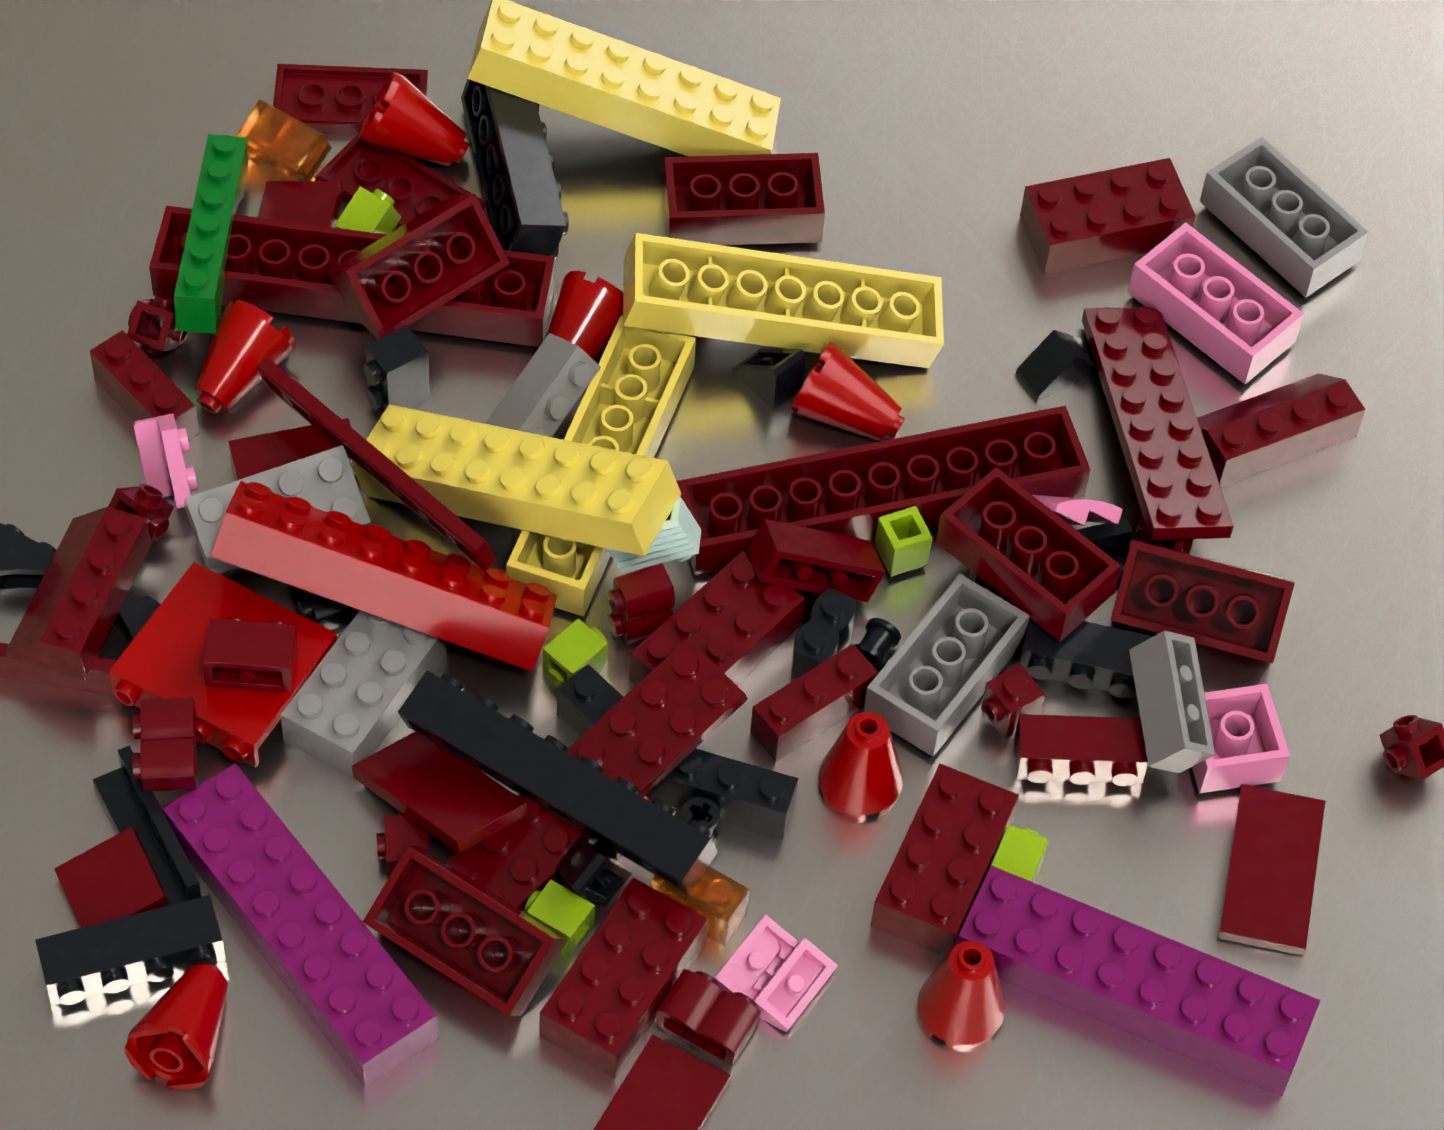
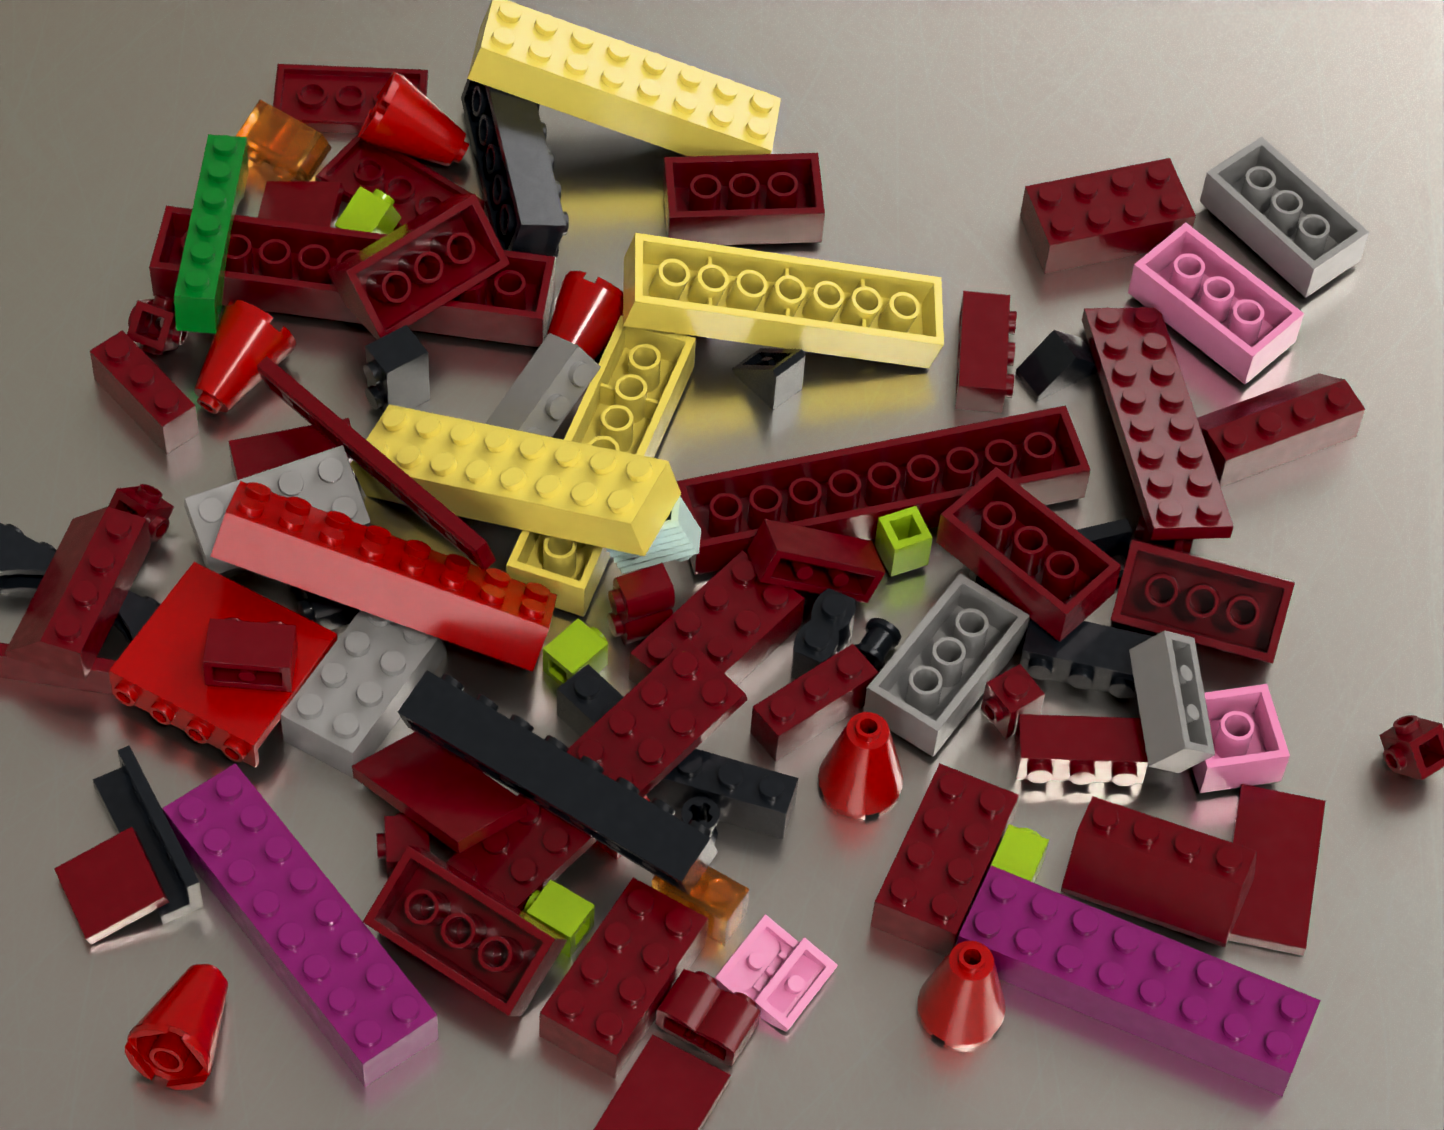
(130, 950): black brick -> none
(162, 458): bright pink bracket -> none
(167, 744): dark red brick -> none
(592, 871): black slope -> none
(847, 398): red cone -> none
(984, 352): none -> dark red brick
(1078, 511): bright pink slope -> none
(1159, 871): none -> dark red slope

